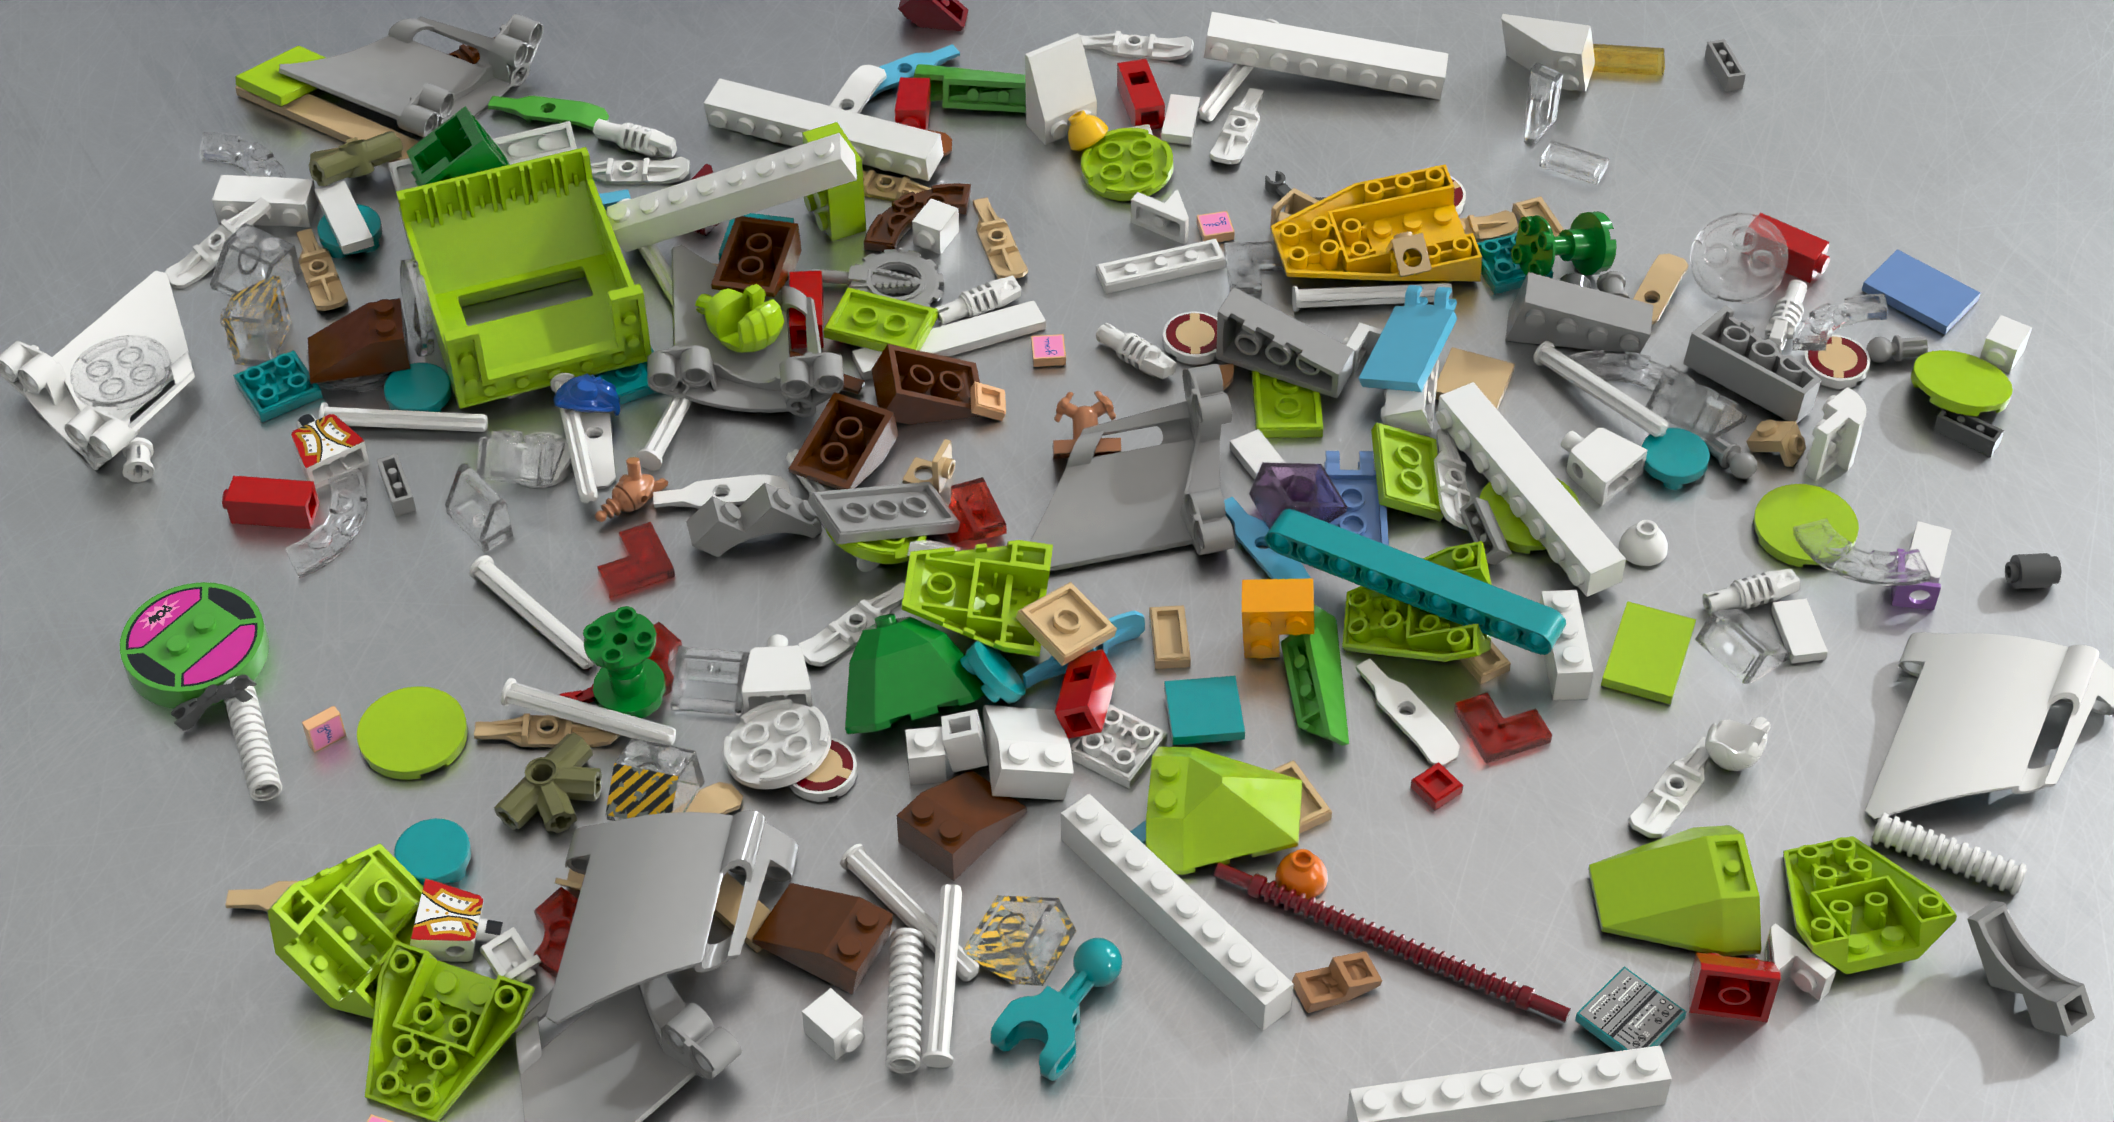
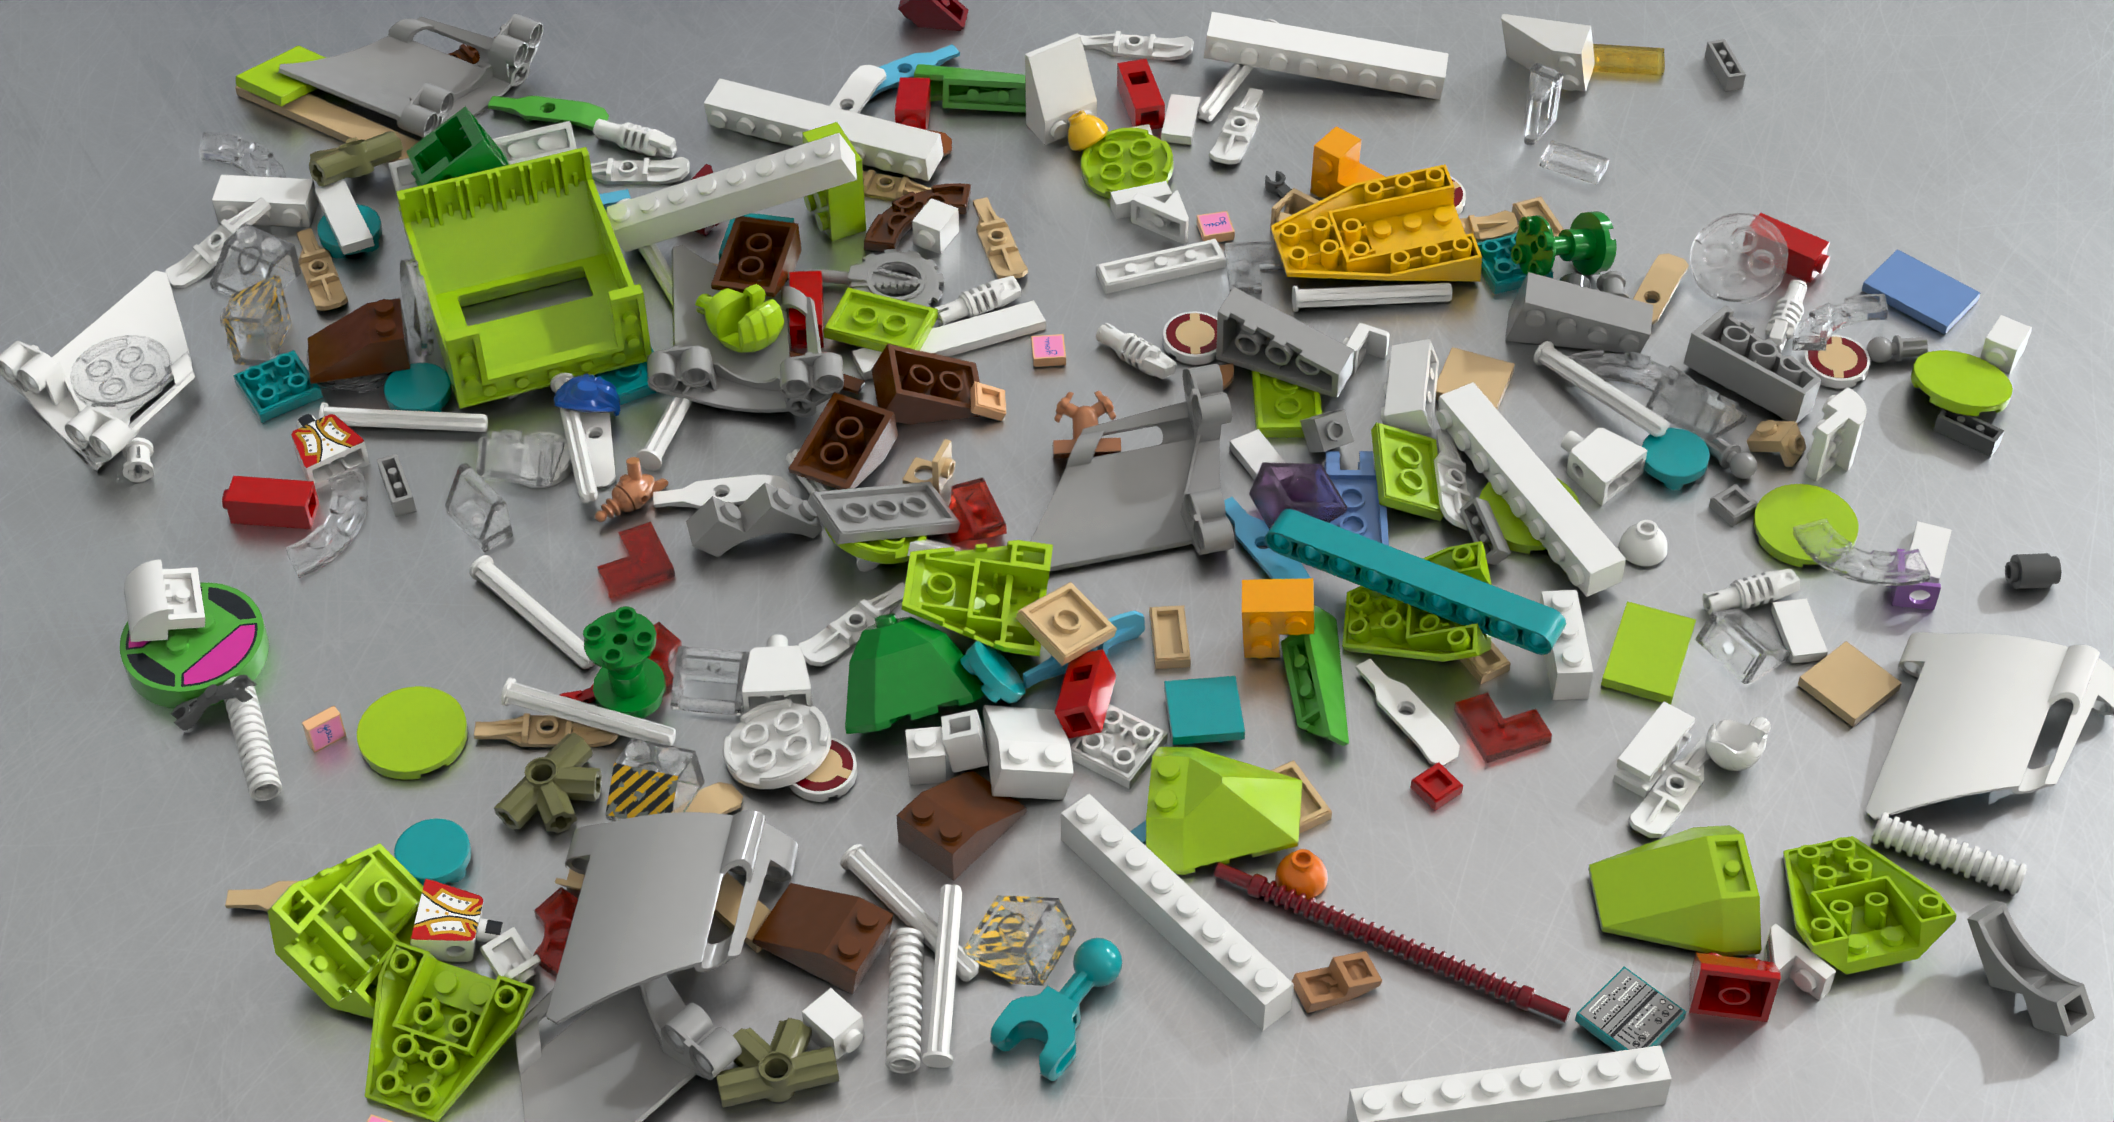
(162, 601): none -> white brick
(782, 1057): none -> olive piece
(1121, 200): none -> white piece
(1326, 431): none -> light grey brick
(1337, 163): none -> light orange brick
(1404, 242): tan bracket -> none
(1410, 342): medium azure tile -> none
(1654, 749): none -> white piece
(1733, 505): none -> light grey tile
(1849, 683): none -> tan tile

